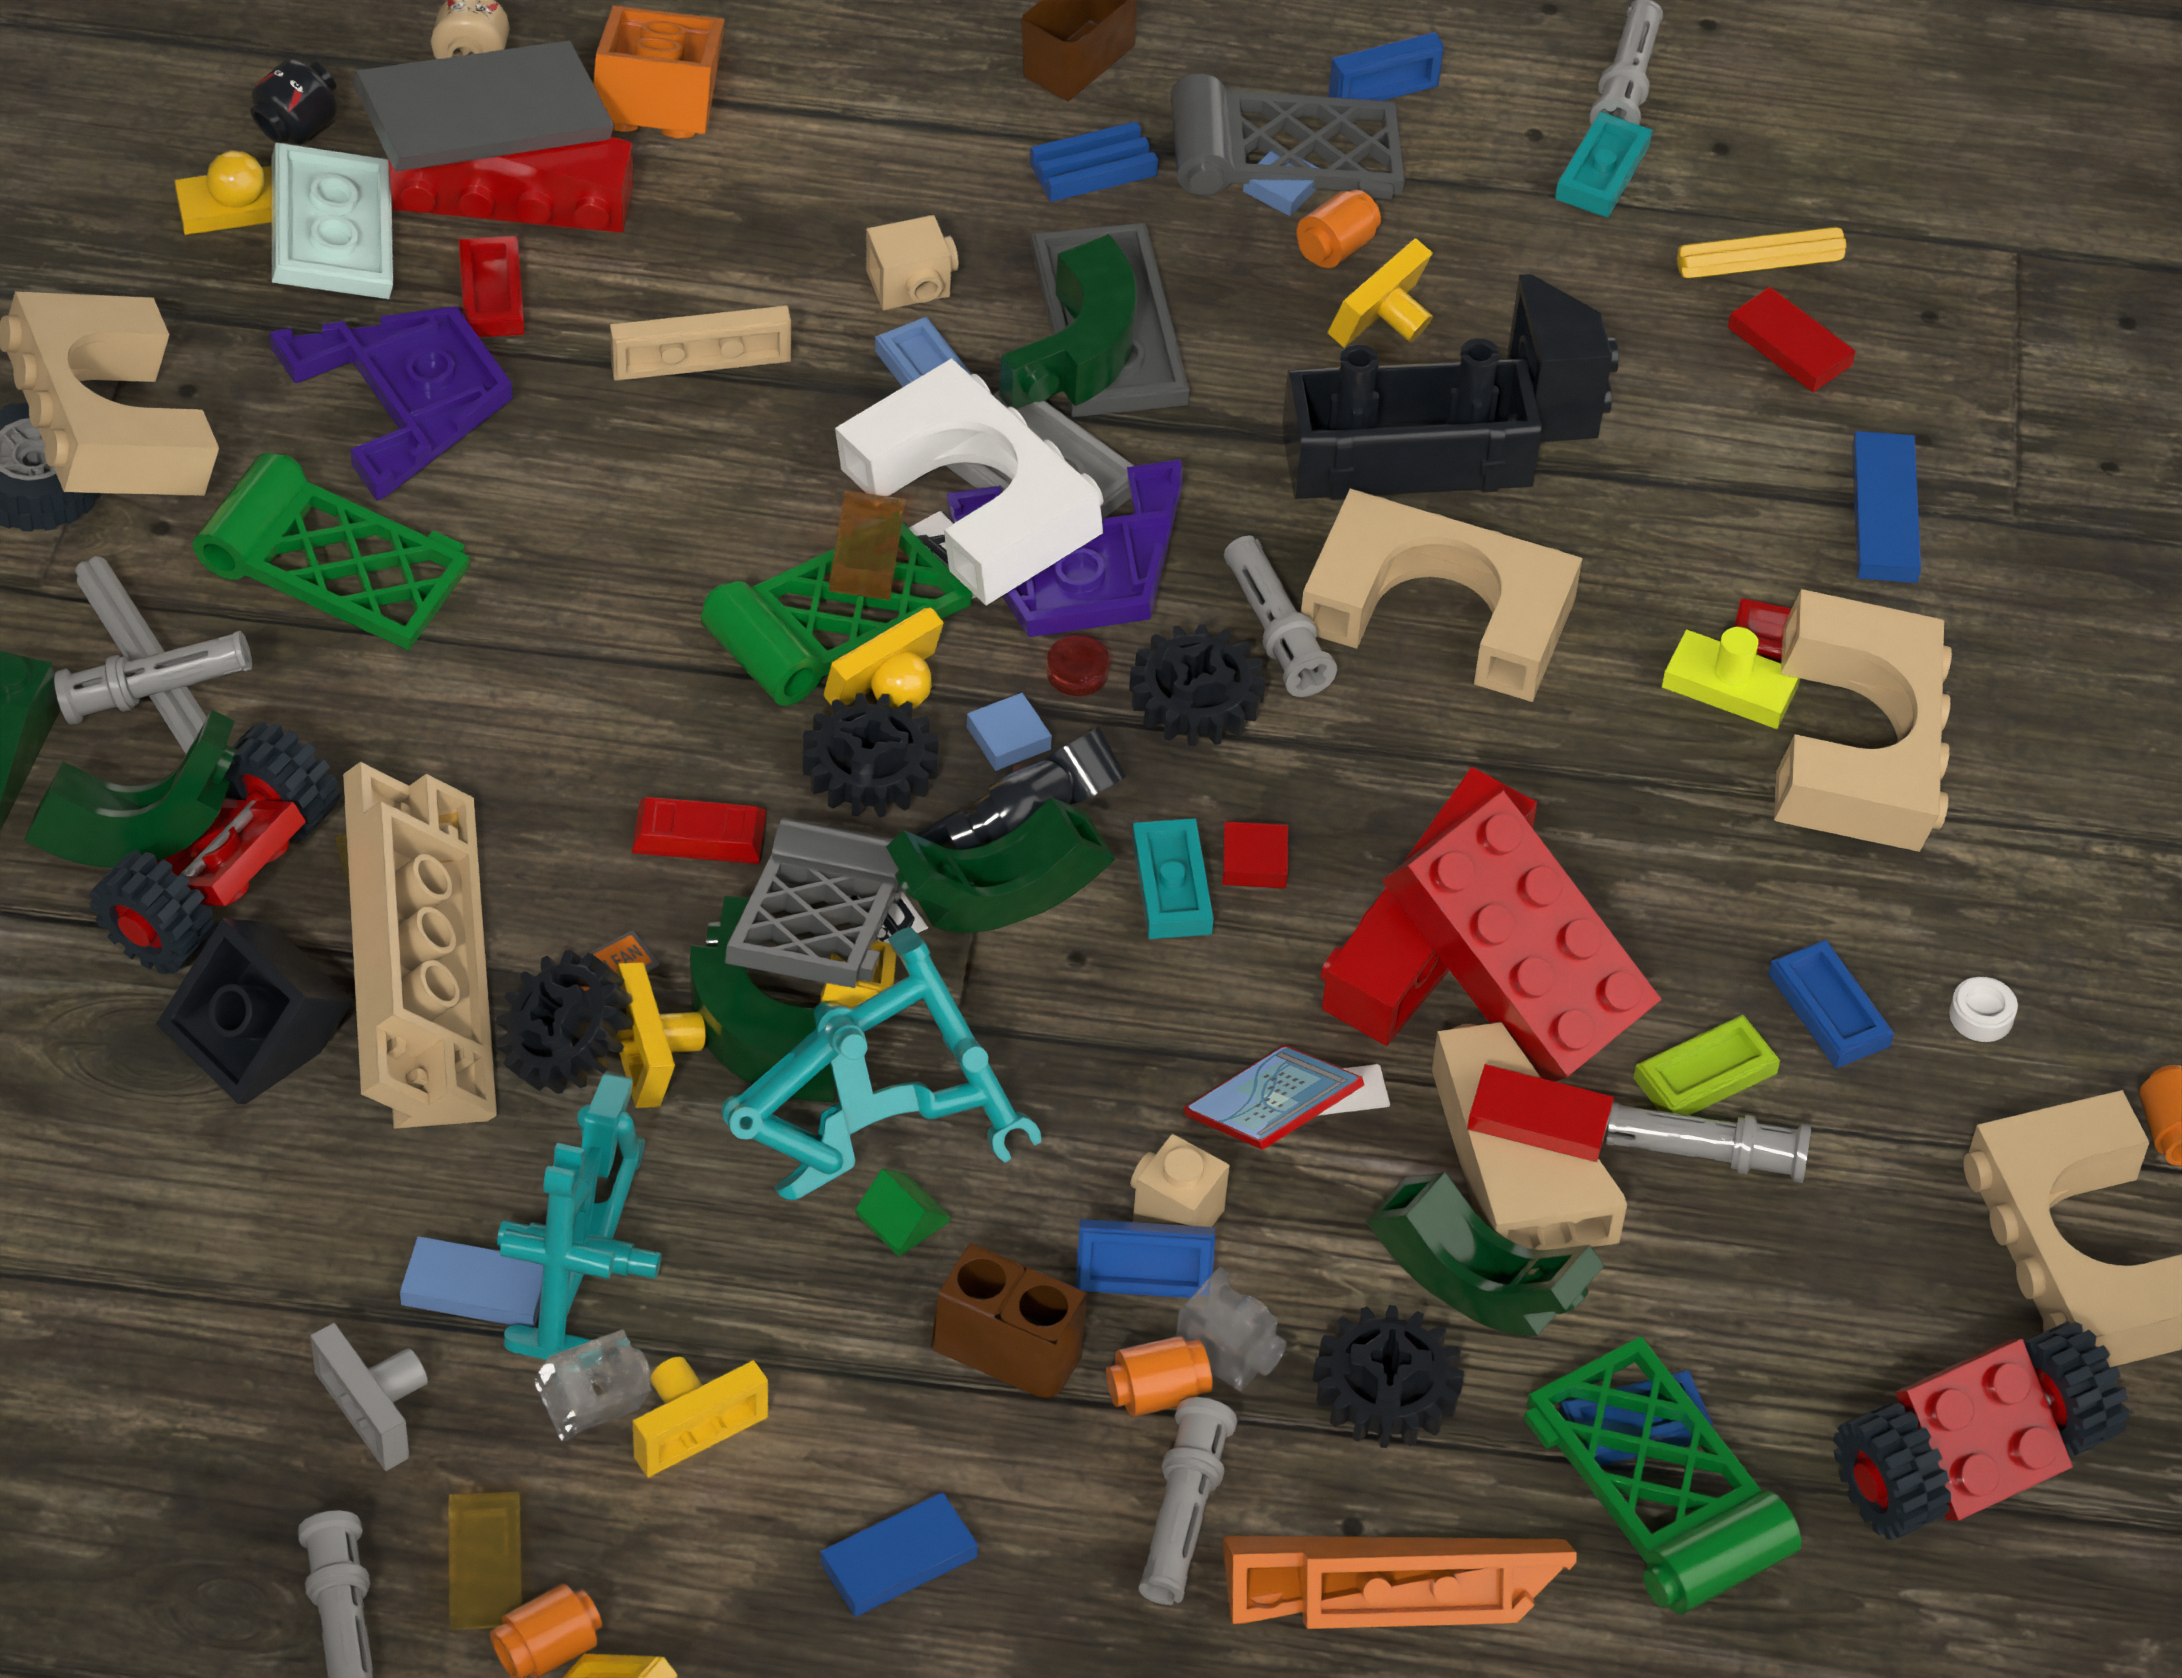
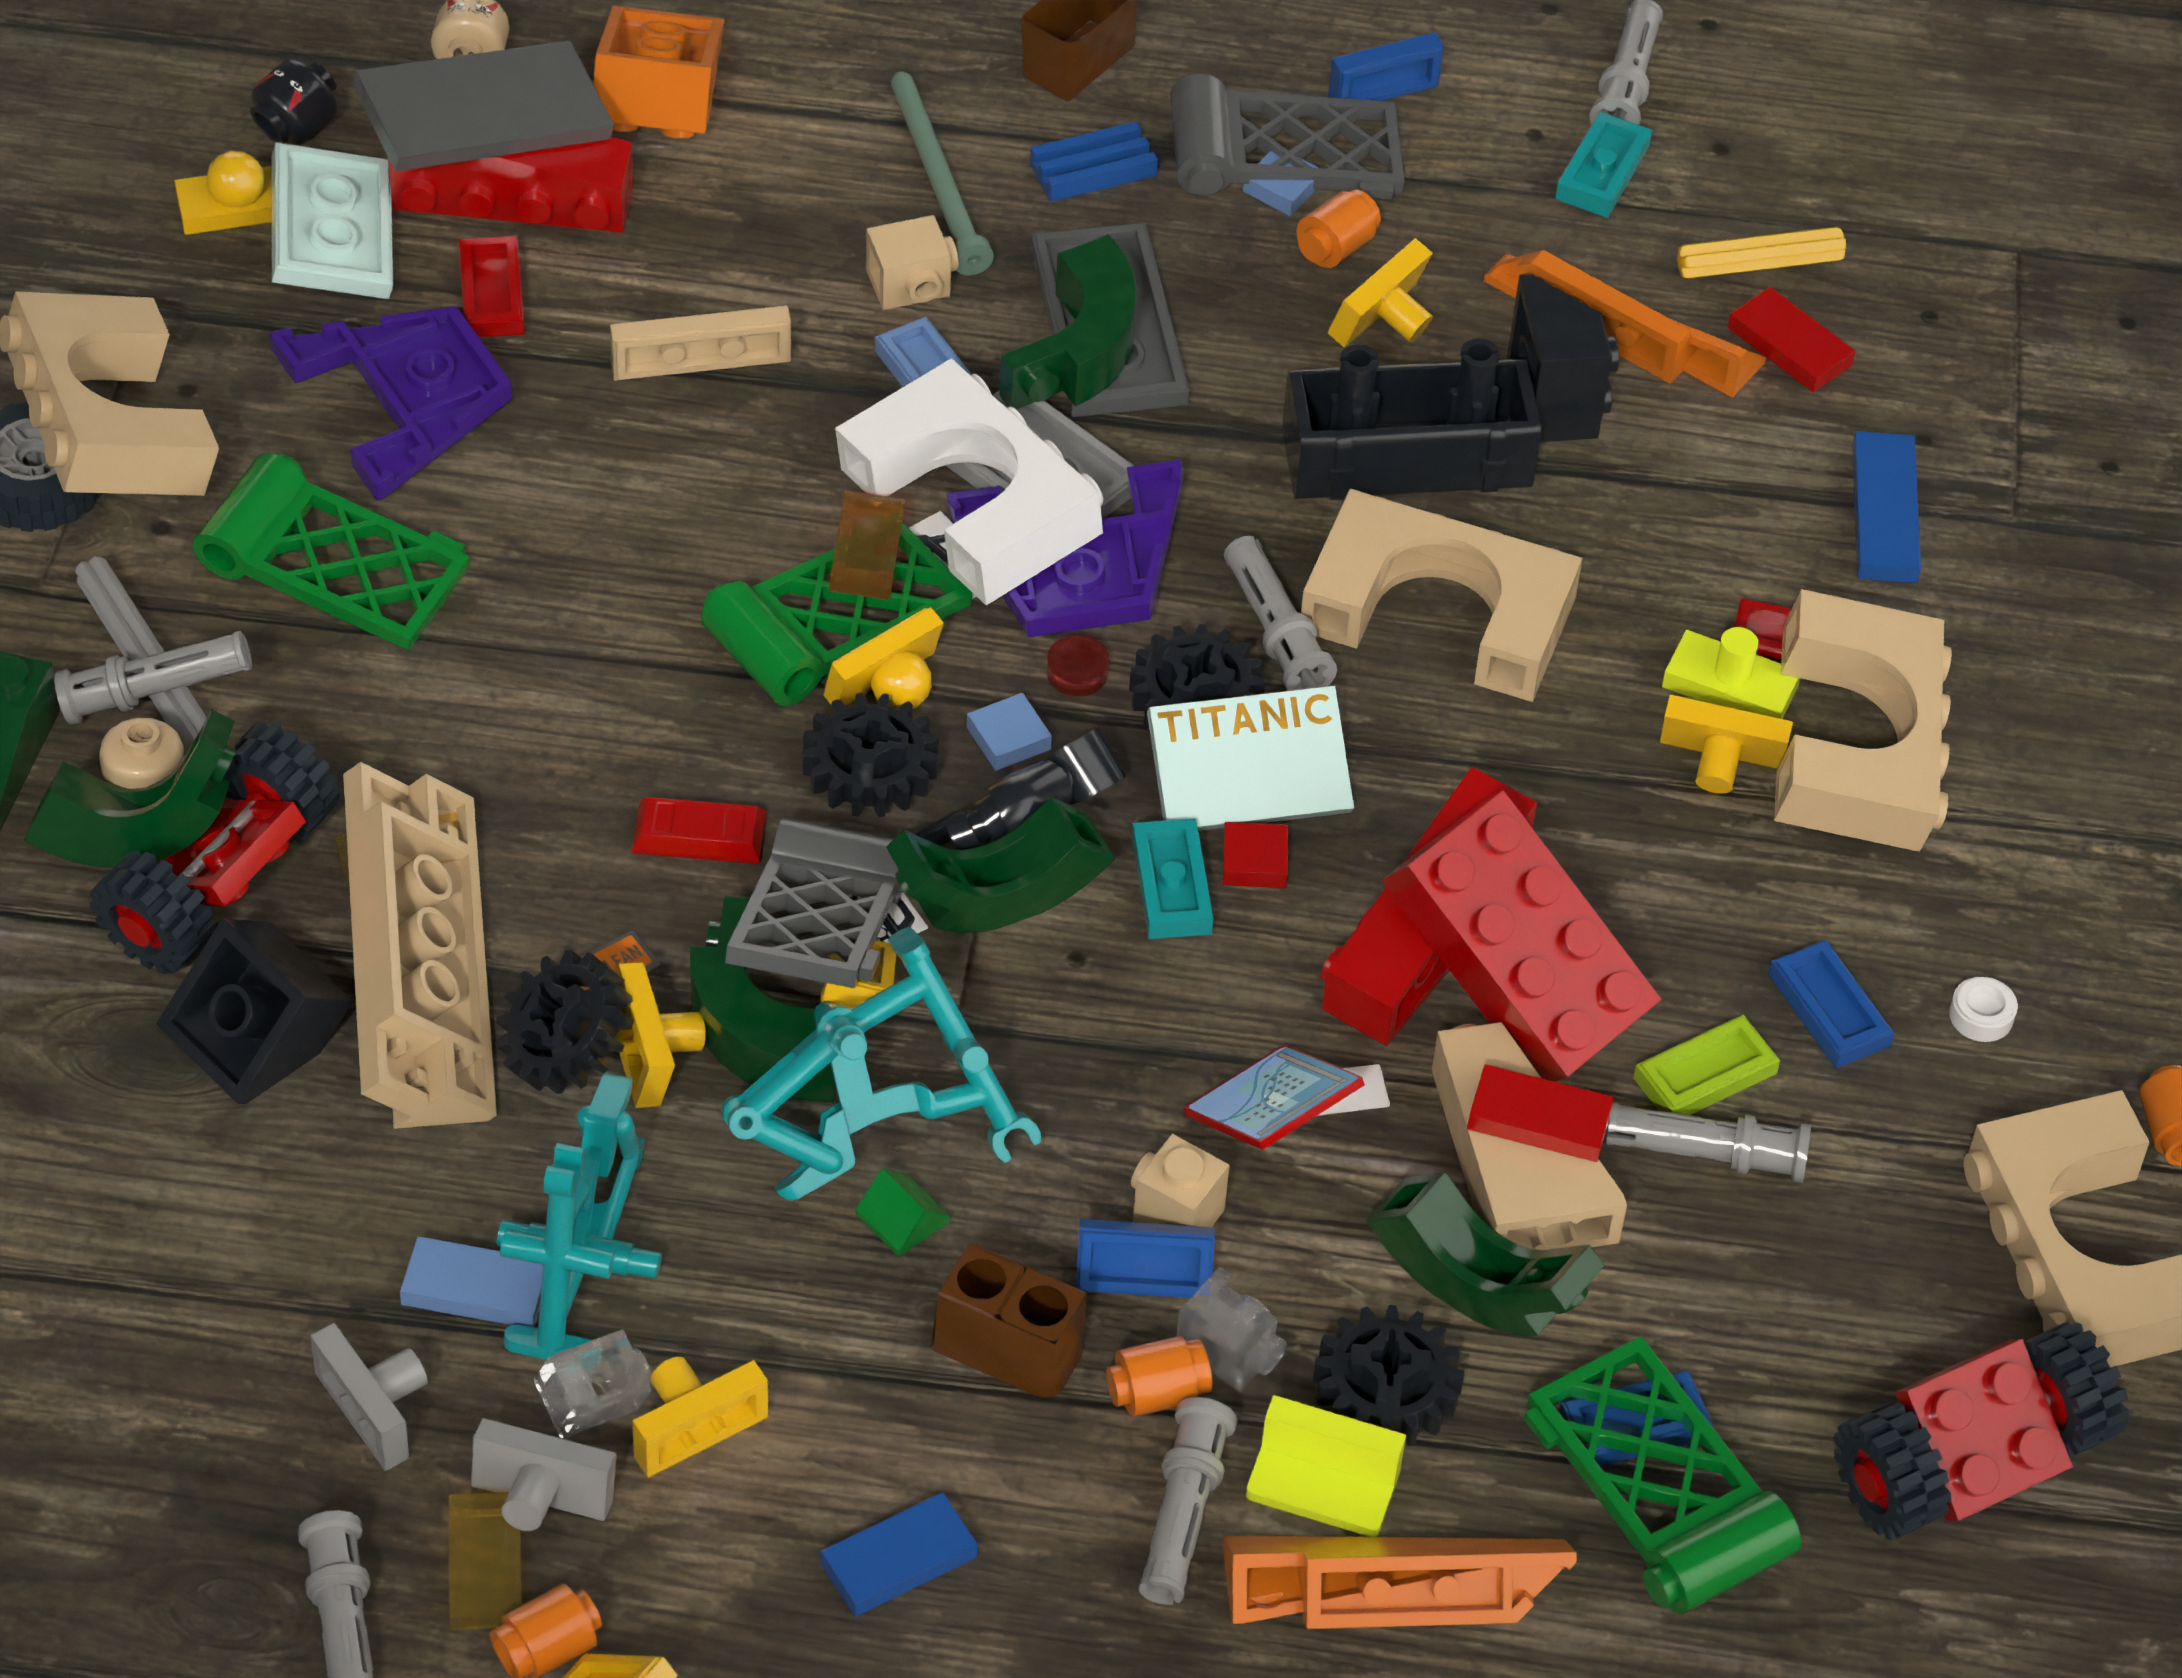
(140, 752): none -> tan head
(541, 1474): none -> light grey tile
(972, 250): none -> sand green bar
(1251, 758): none -> light aqua tile
(1326, 1467): none -> neon yellow panel
(1642, 334): none -> orange wedge
(1724, 739): none -> yellow tile

